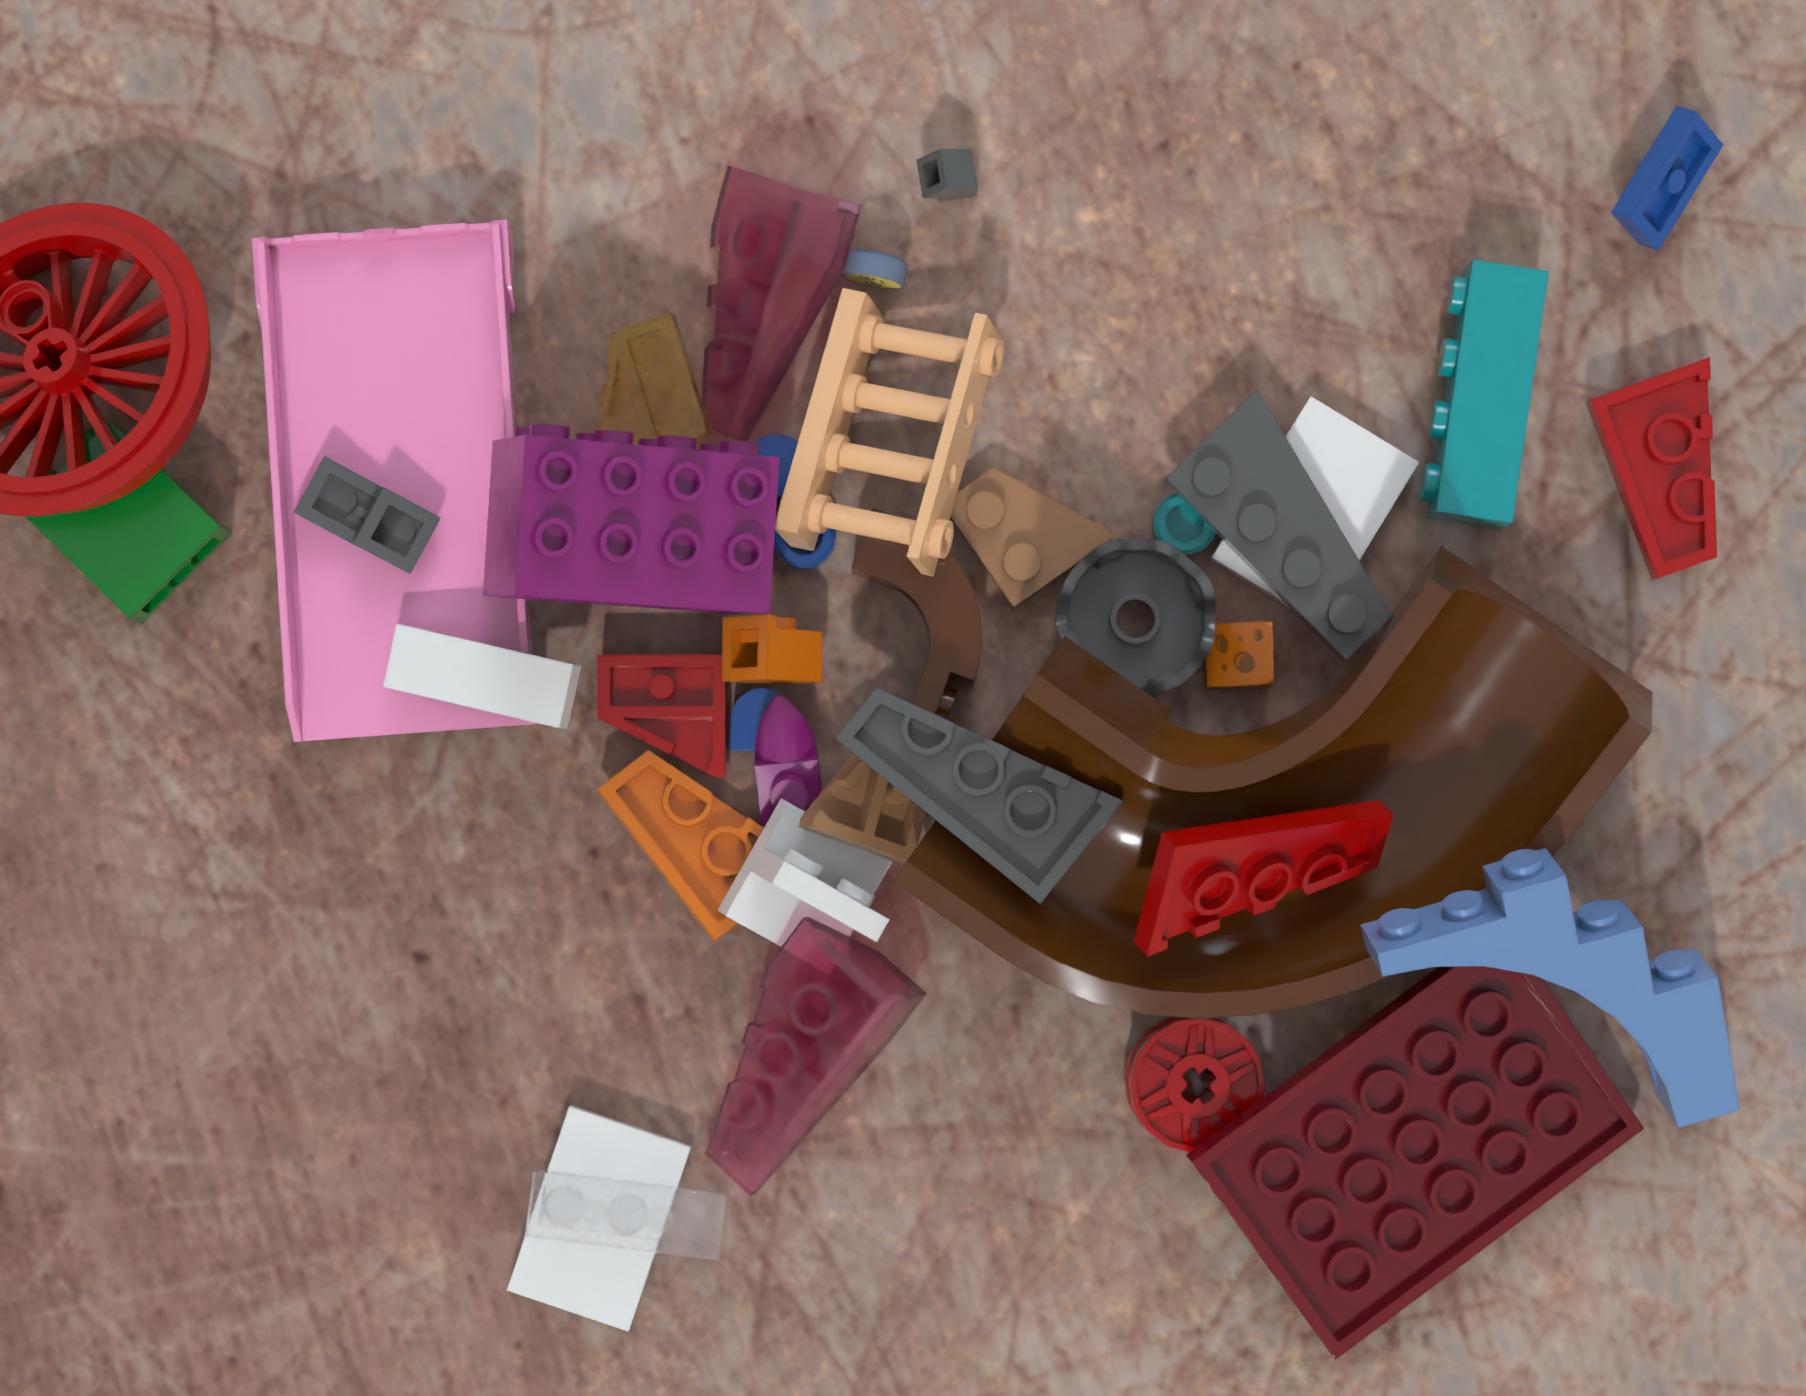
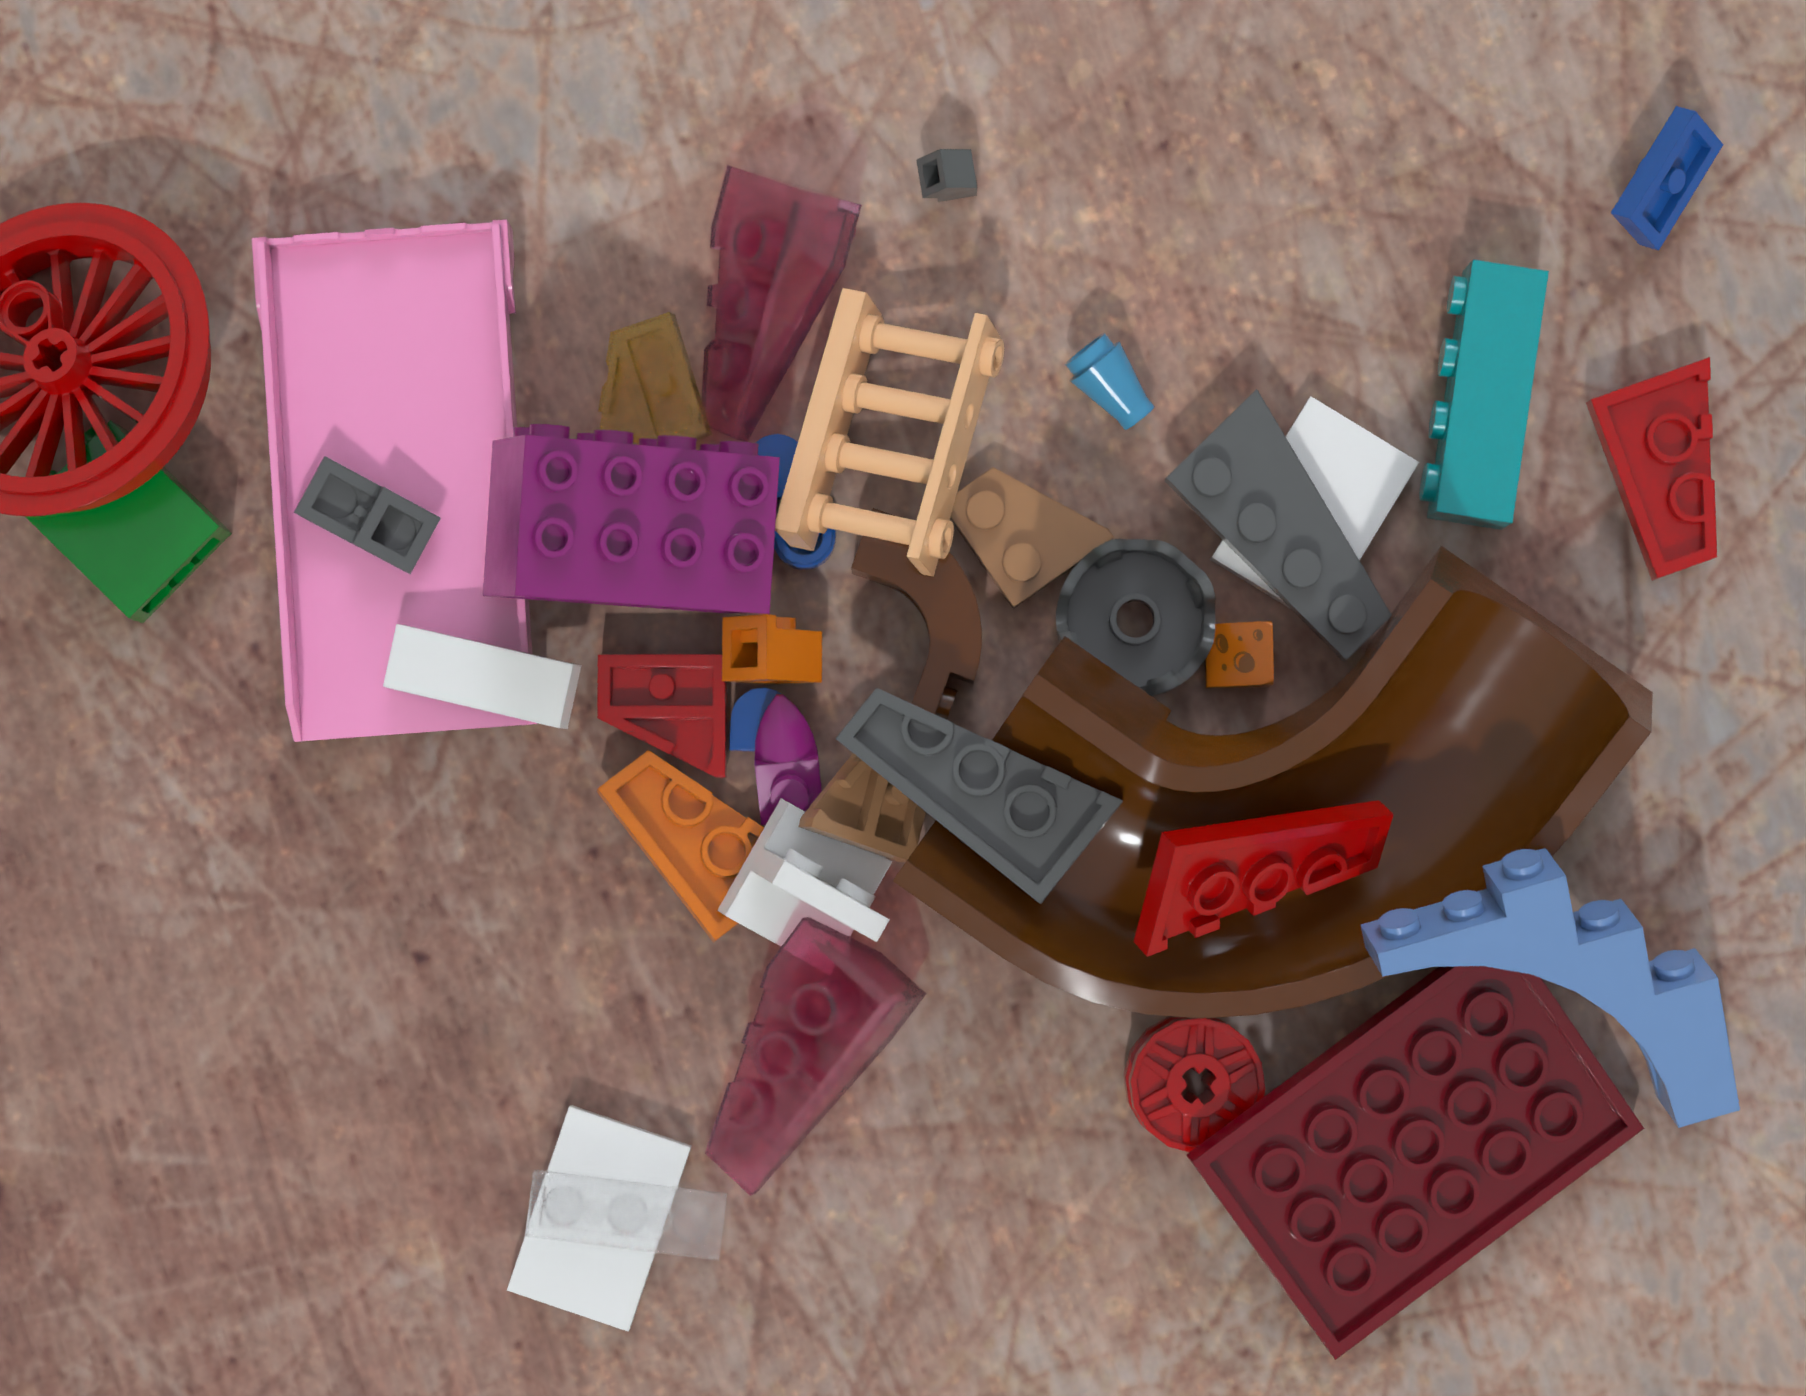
(875, 269): sand blue tile -> none
(1110, 381): none -> dark azure cone
(1180, 526): teal tile -> none

